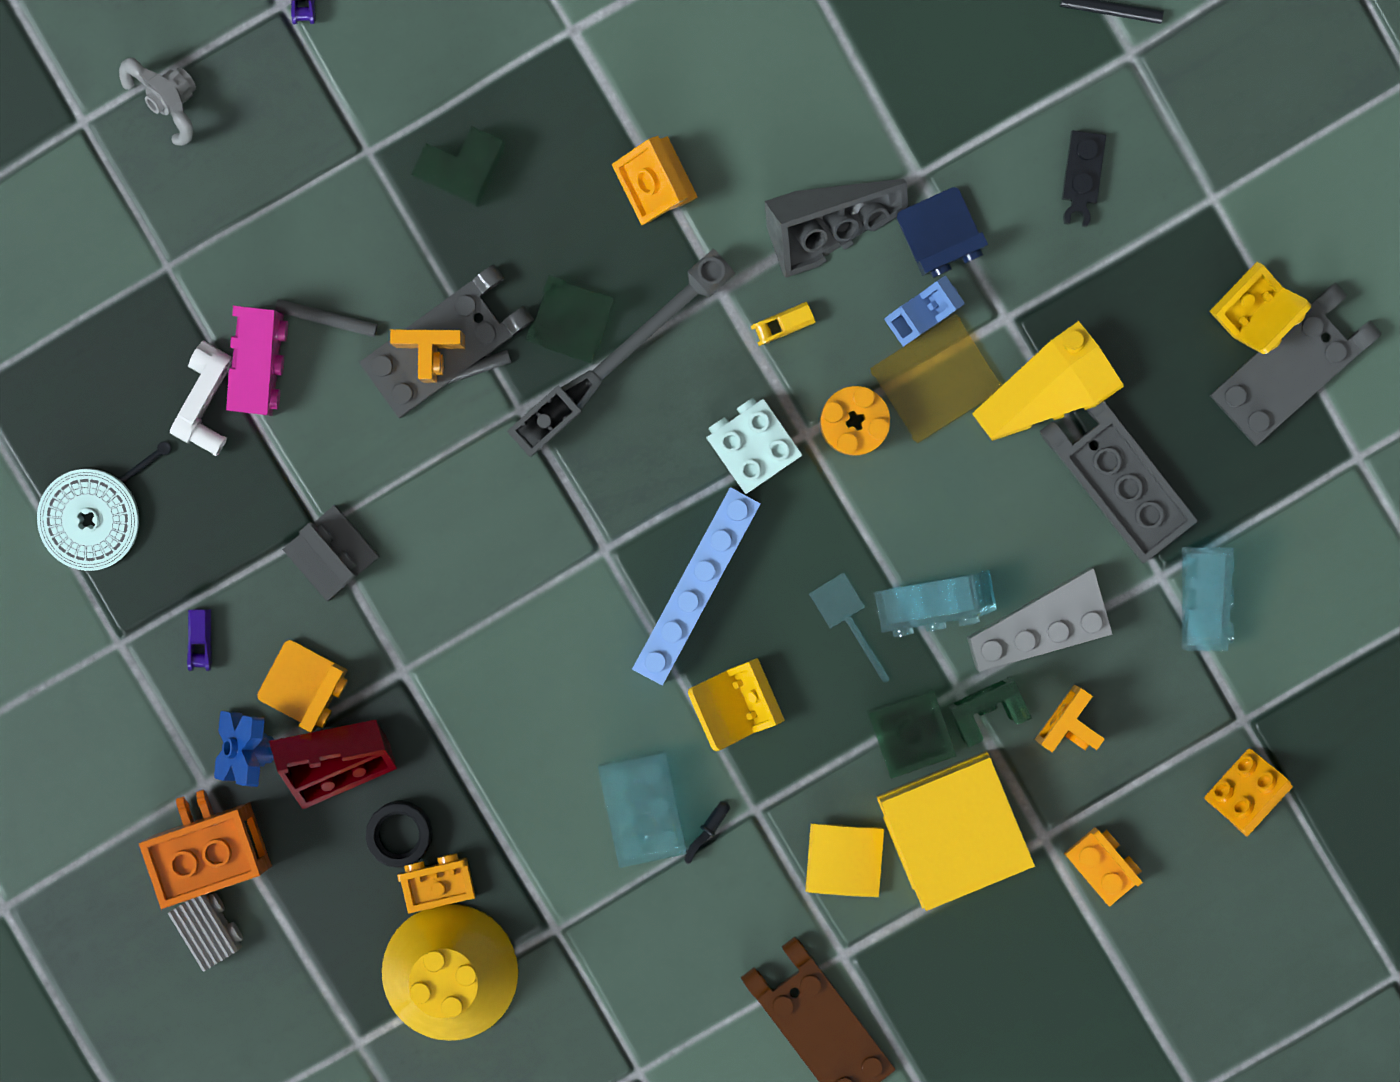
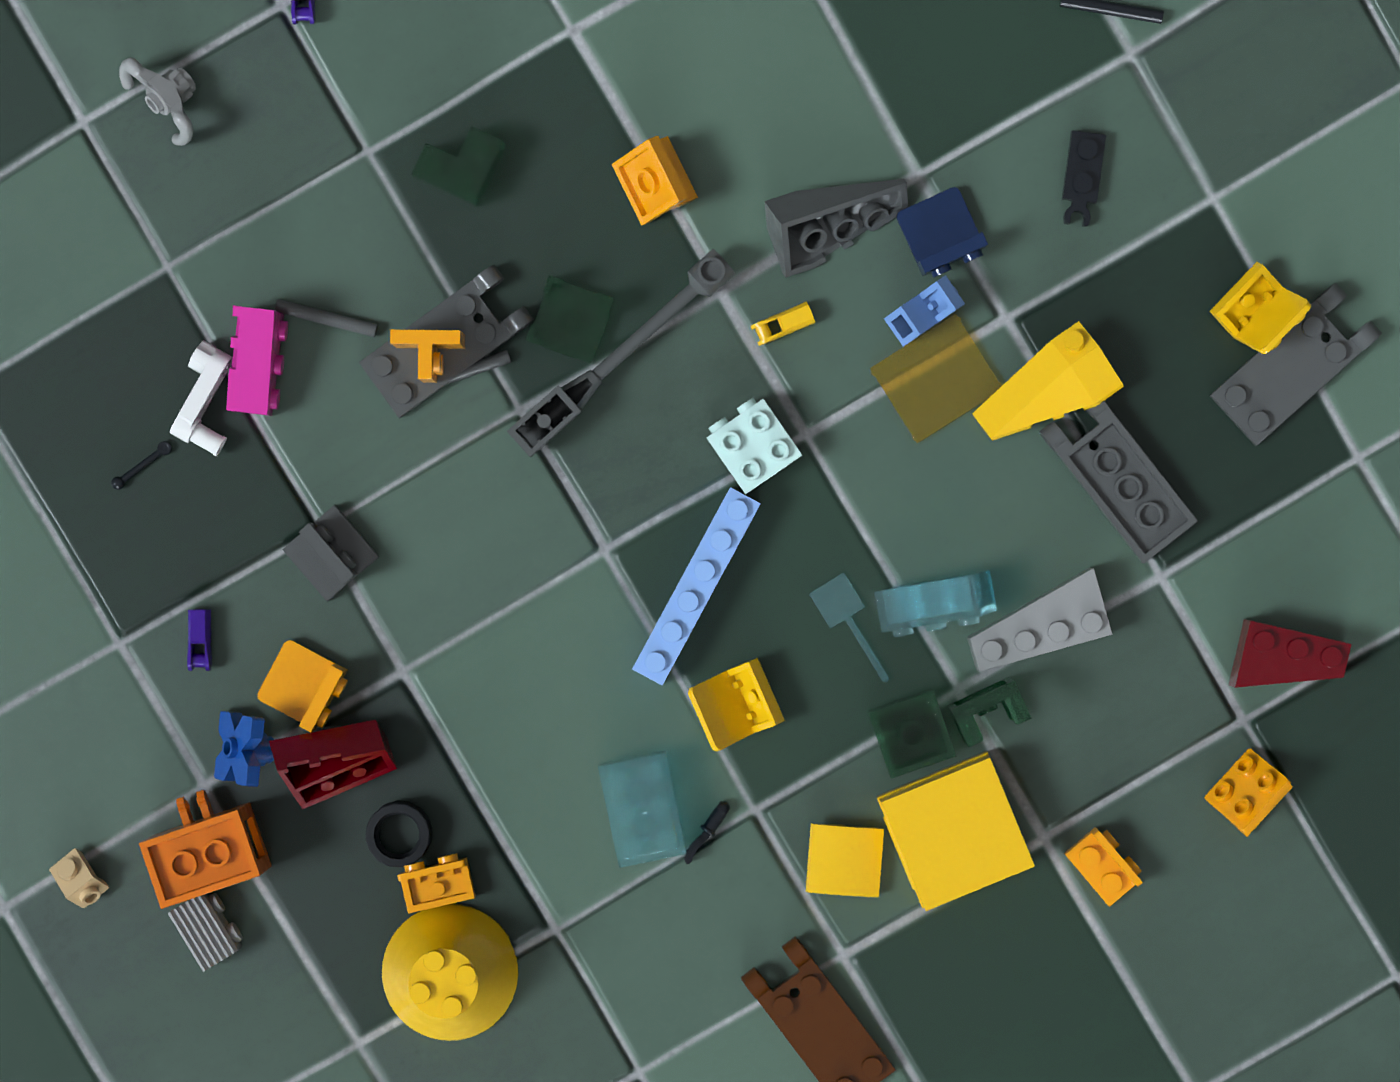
(78, 879): none -> tan bracket
(114, 519): light aqua piece -> none
(861, 402): light orange brick -> none
(1065, 721): light orange bracket -> none
(1207, 598): clear light blue wedge -> none
(1285, 656): none -> dark red wedge

